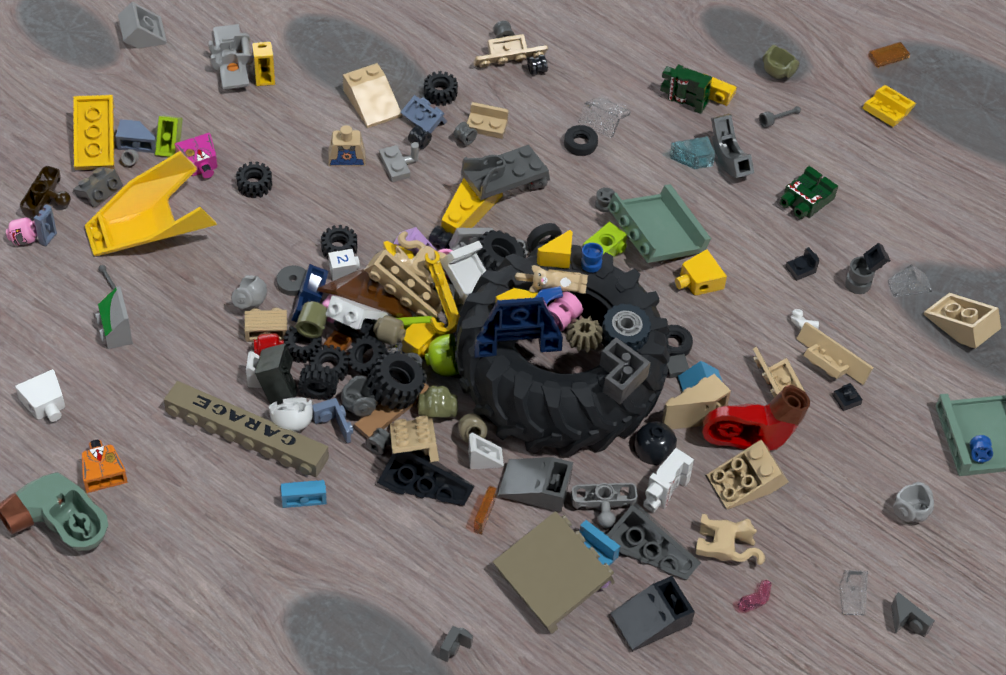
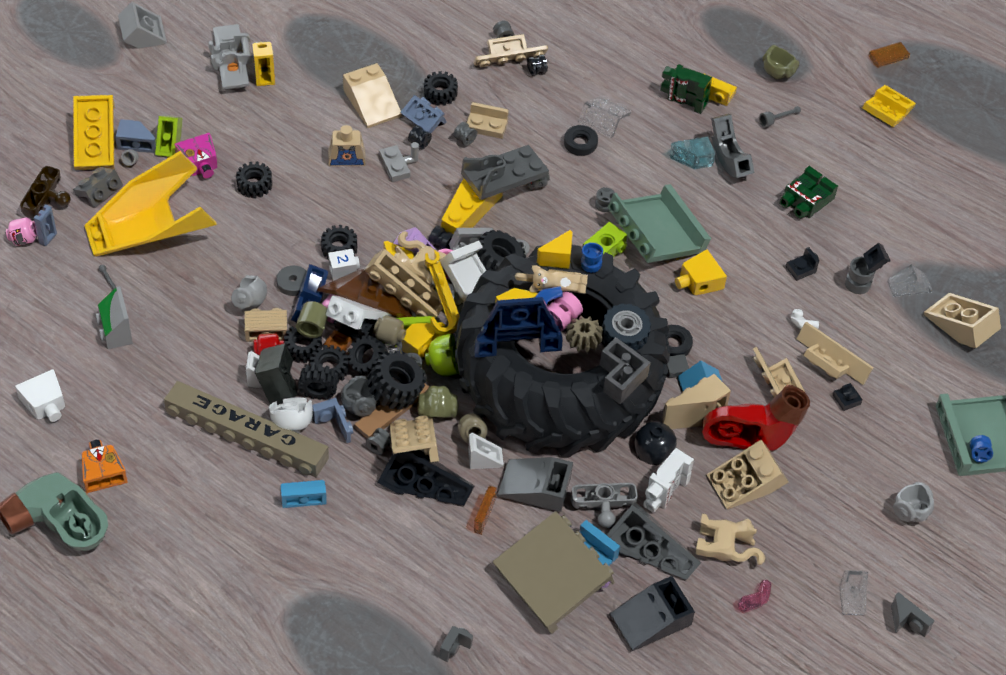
(542, 231): black tyre -> none

